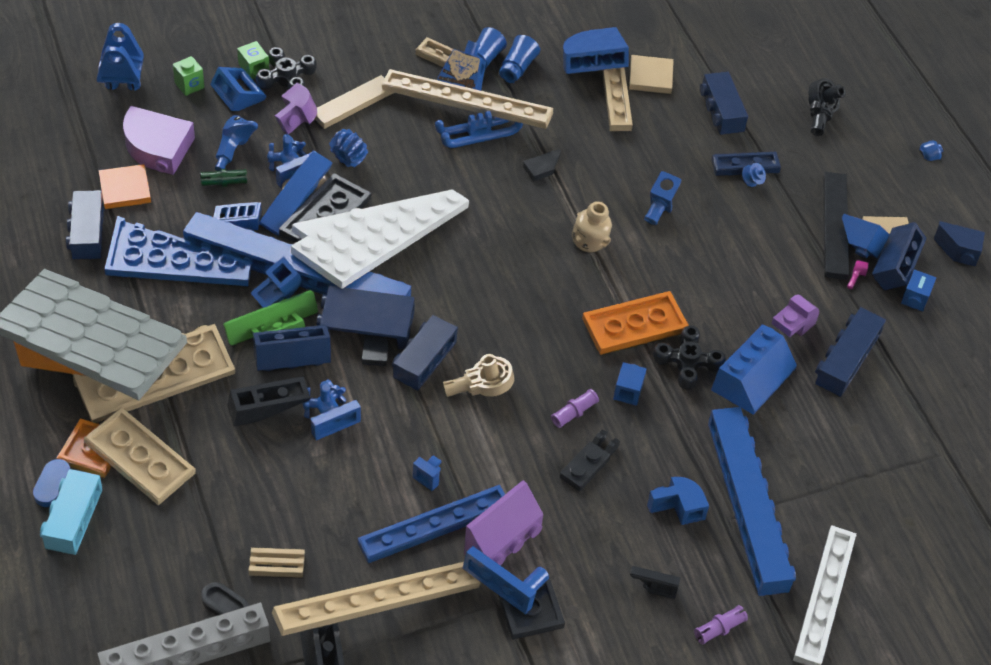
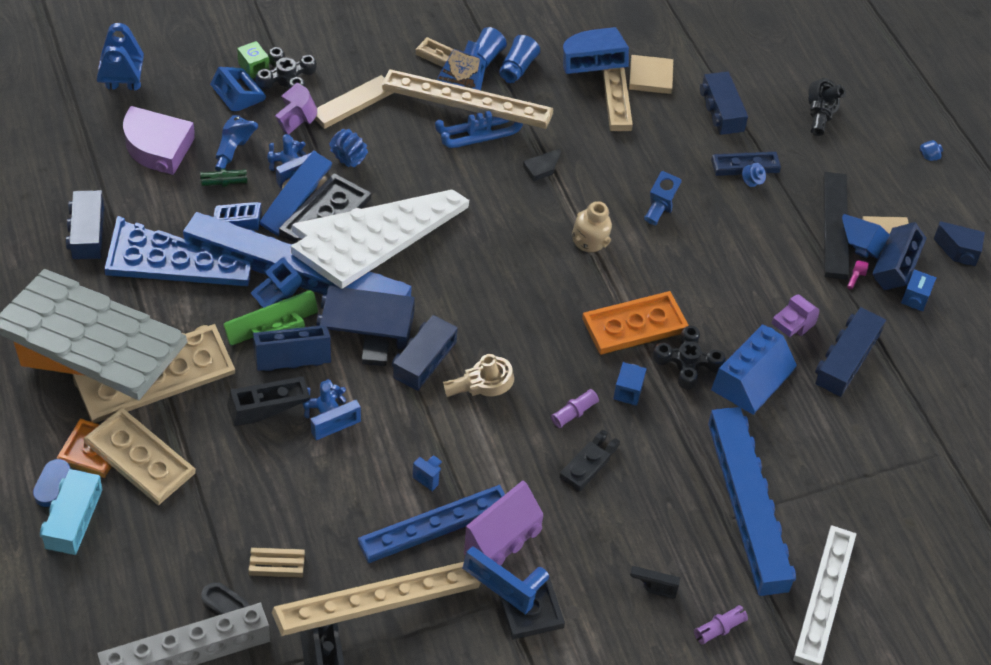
(124, 186): tile -> none
(188, 75): bright green brick -> none
(683, 496): blue brick -> none

